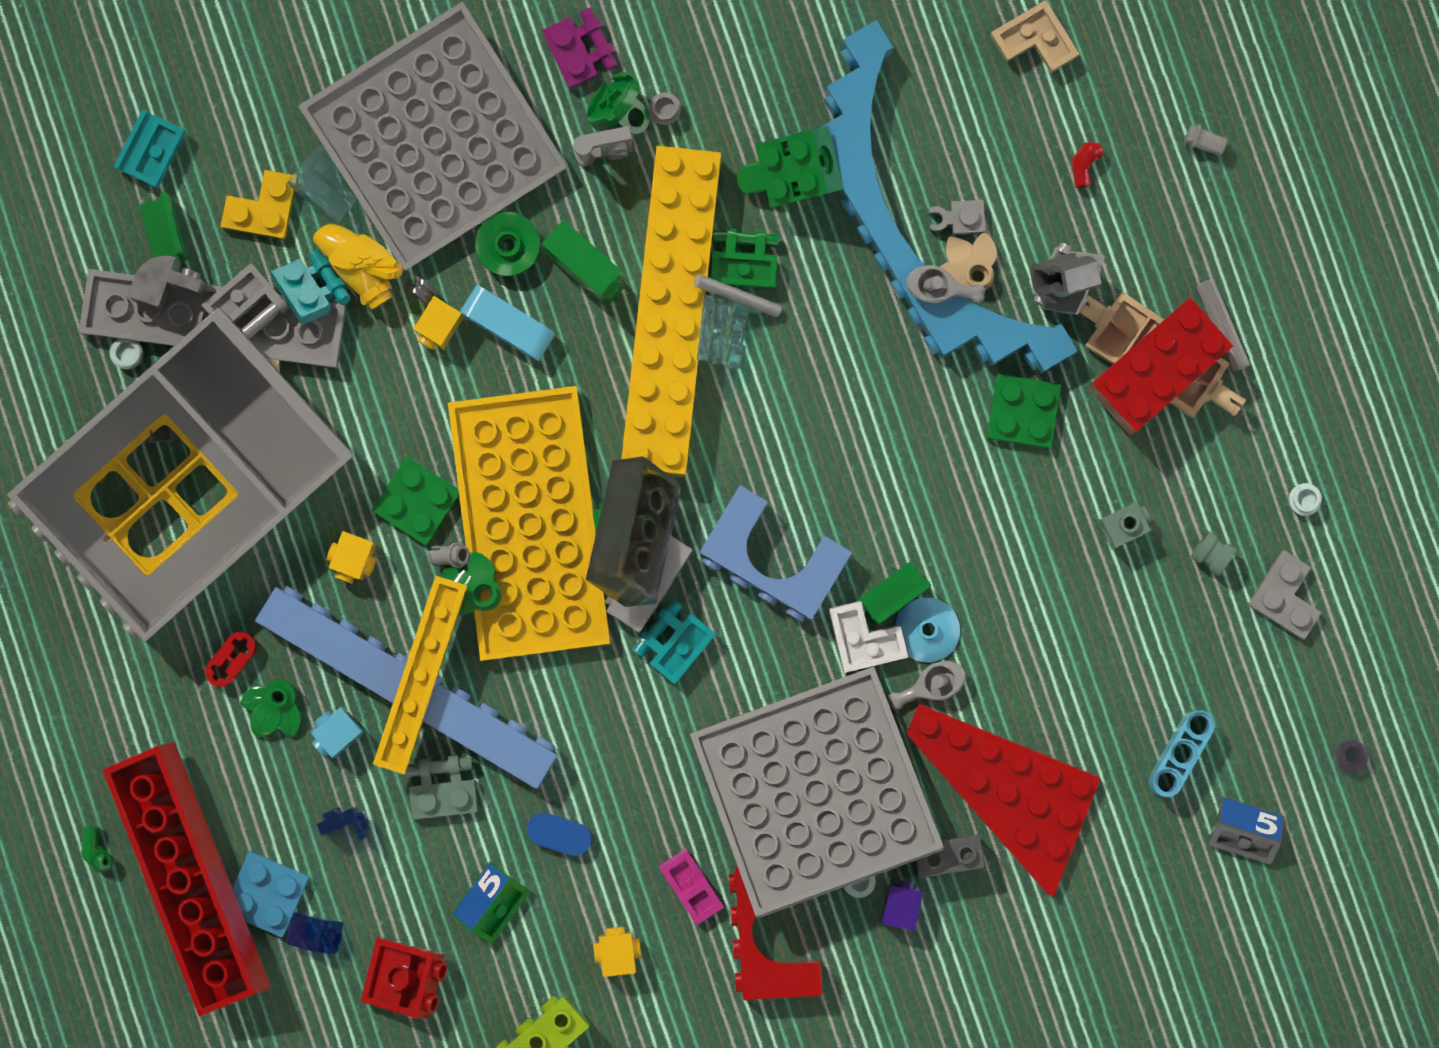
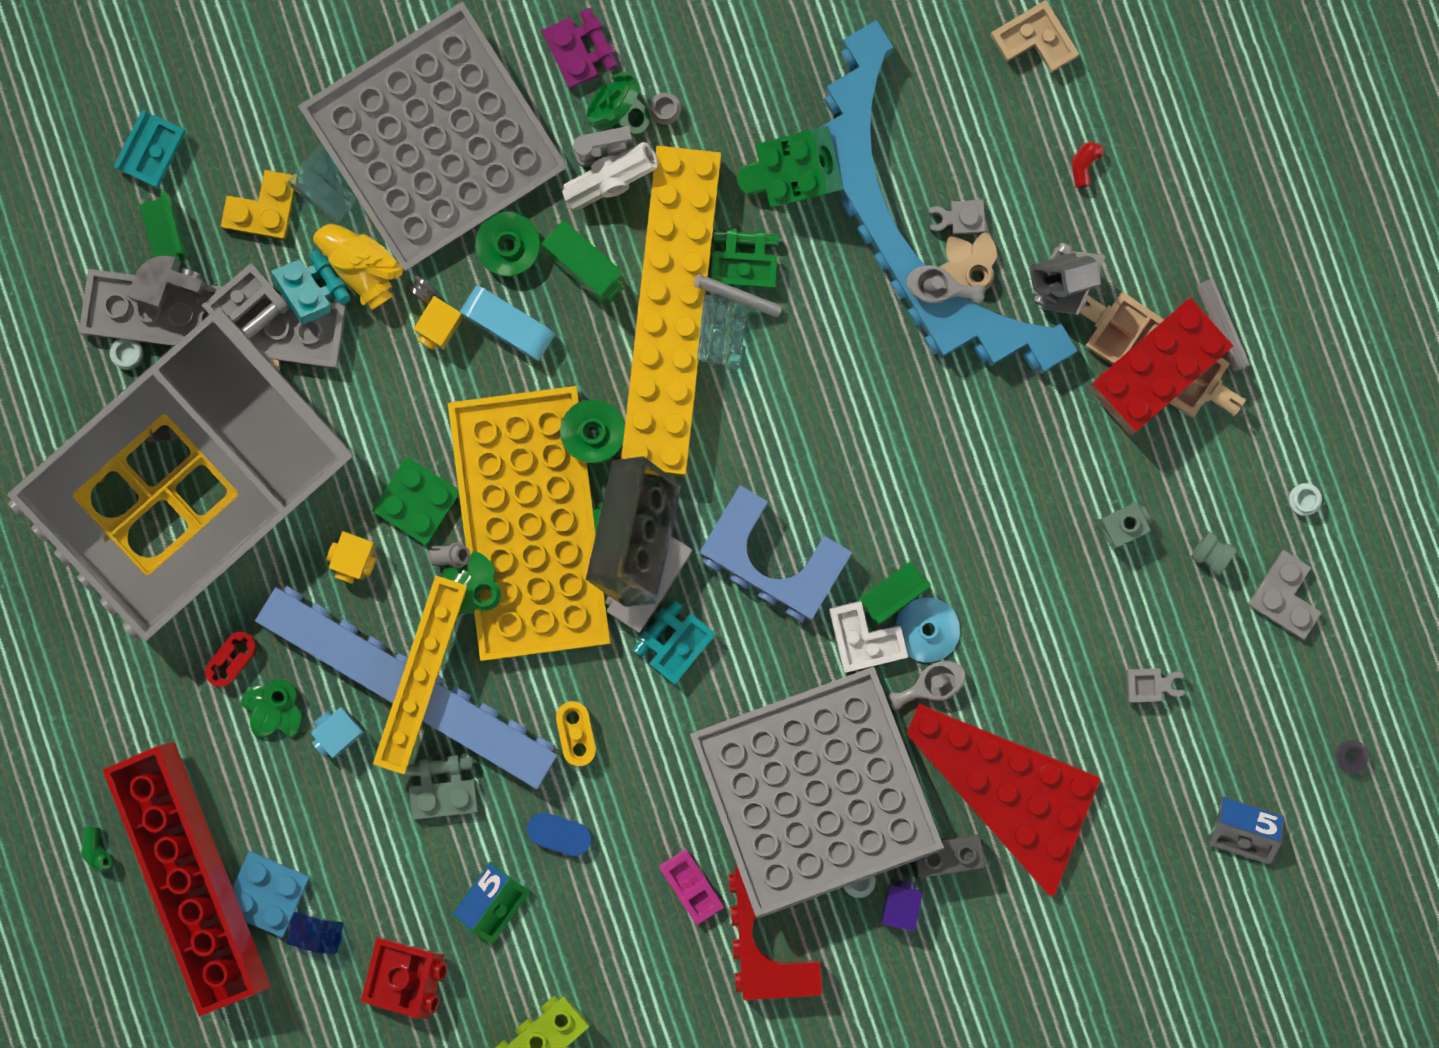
(337, 819): clear blue bracket -> none
(576, 733): none -> yellow plate
(587, 416): none -> green dish
(610, 176): none -> white piece
(617, 952): yellow brick -> none
(1023, 411): green plate -> none
(1147, 685): none -> light grey plate
(1195, 746): medium azure beam -> none
(1205, 140): light grey pin -> none

